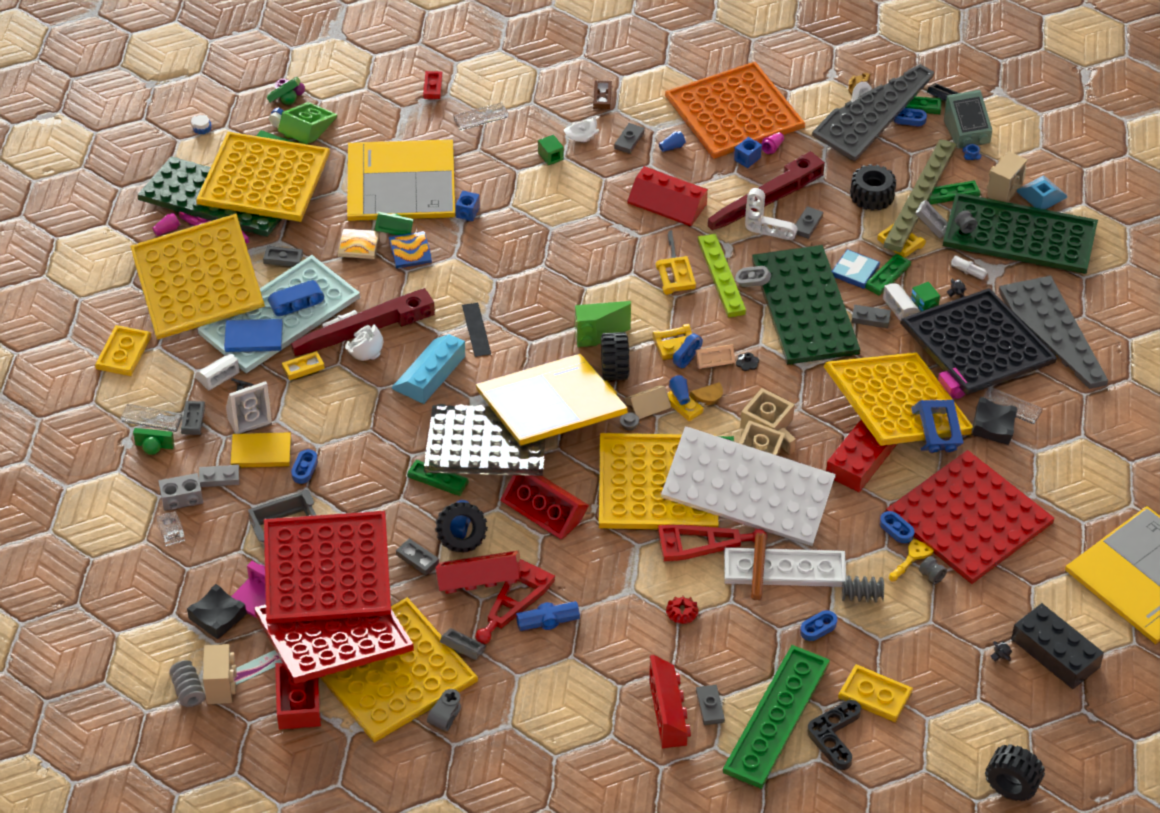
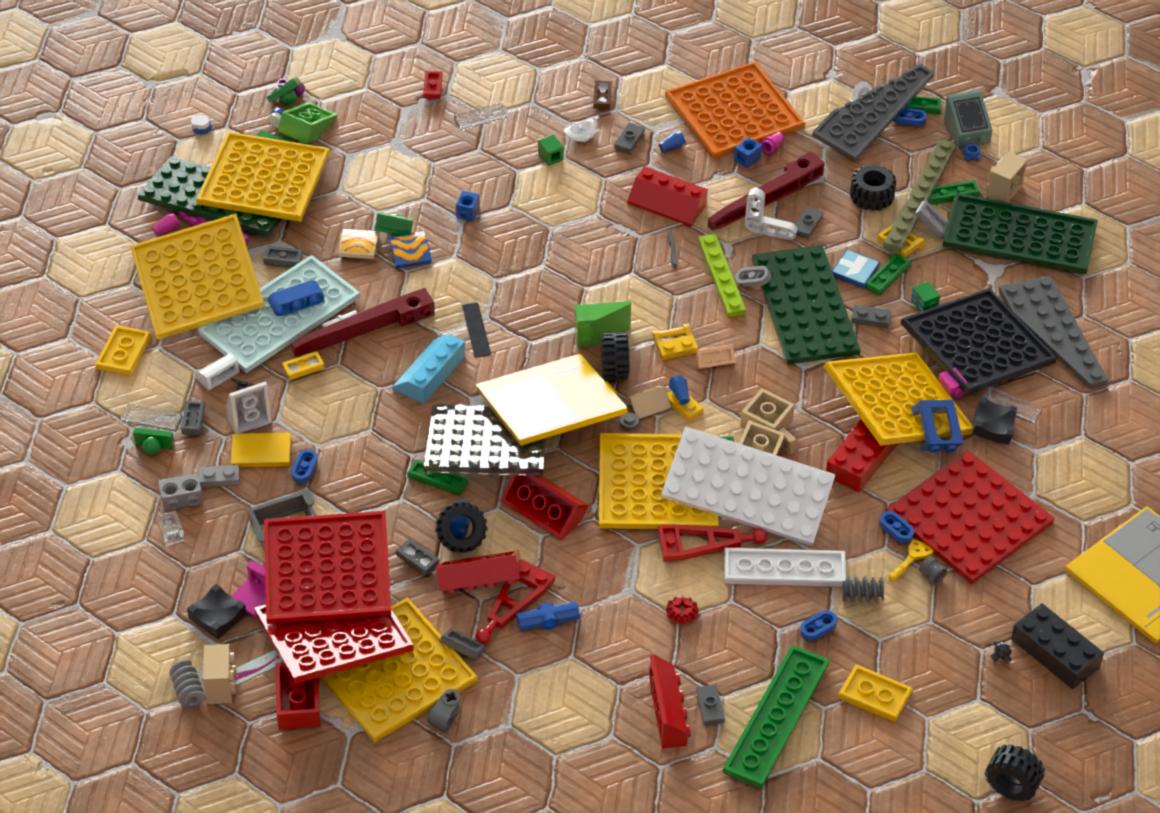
(253, 335): blue tile -> none
(366, 344): white cylinder -> none
(401, 179): tile -> none
(681, 273): yellow plate -> none
(687, 350): blue plate -> none
(709, 395): pearl gold tile -> none
(747, 361): black plant -> none
(758, 566): dark orange axle -> none
(828, 732): black beam -> none
(865, 77): pearl gold tile -> none
(899, 301): white brick -> none
(940, 91): black tile -> none
(957, 288): black plant -> none
(966, 222): dark grey wheel -> none
(968, 267): white axle -> none
(1042, 193): dark azure slope -> none

